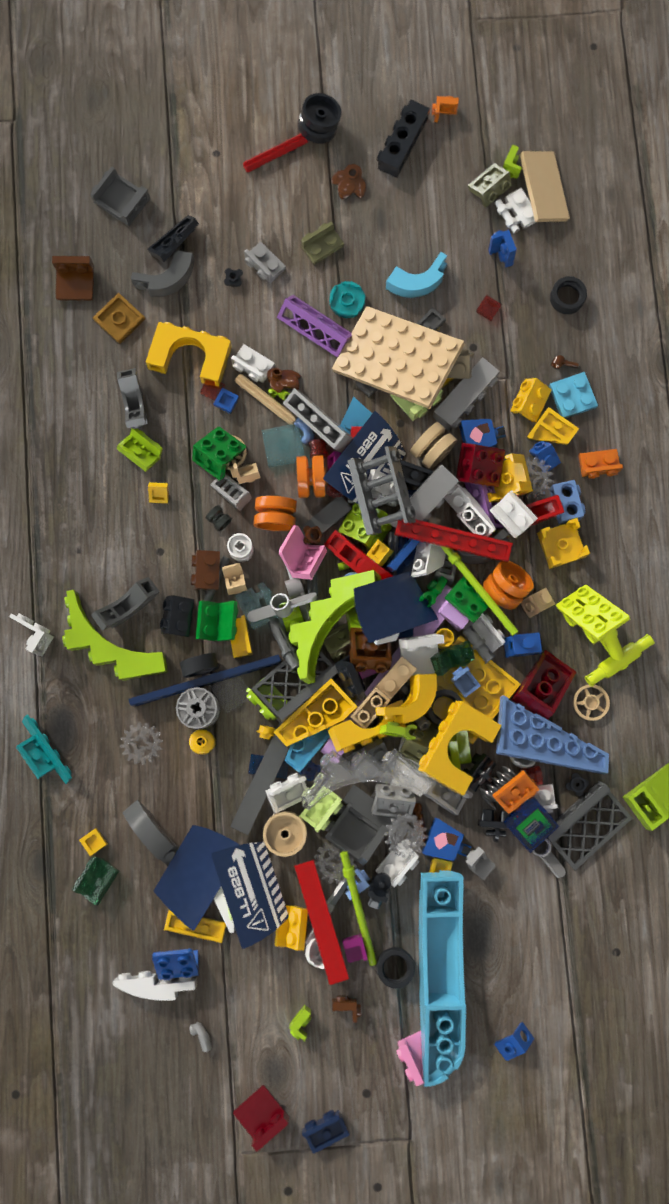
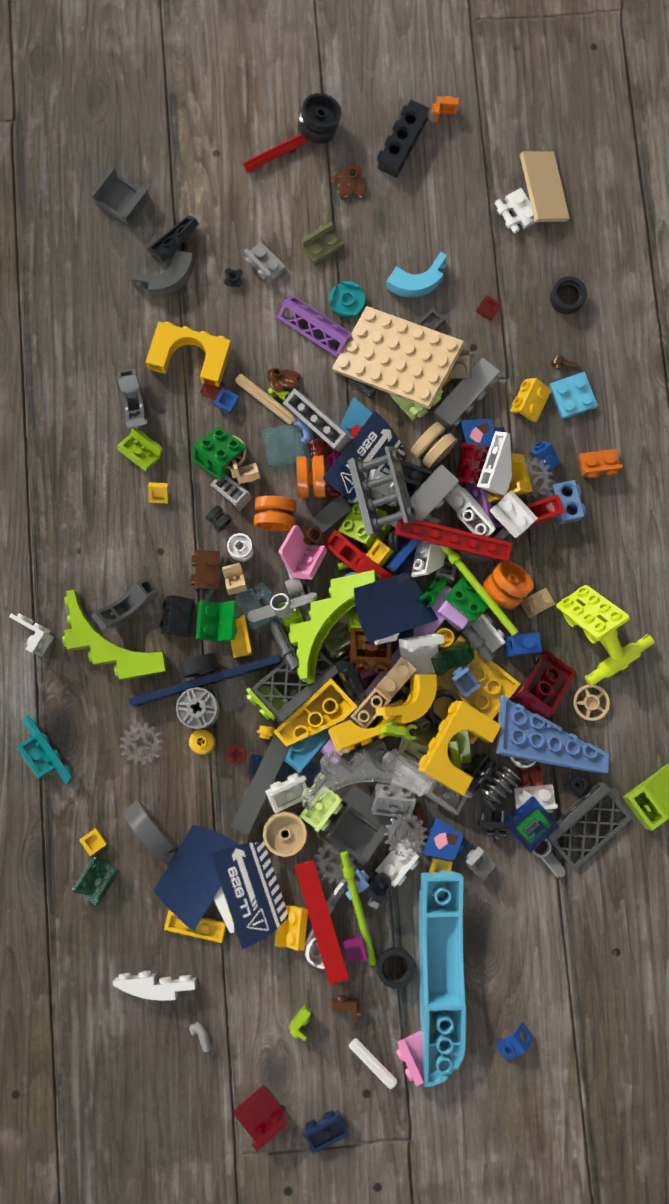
(74, 277): reddish brown bracket -> none
(119, 318): pearl gold tile -> none
(176, 964): blue bracket -> none
(236, 754): none -> clear red wheel
(252, 363): white bracket -> none
(375, 1066): none -> white axle
(491, 184): olive bracket -> none
(497, 466): none -> white slope
(503, 244): blue bracket -> none
(511, 161): lime bracket -> none
(516, 792): orange bracket -> none
(553, 428): yellow wing -> none
(562, 544): yellow panel -> none

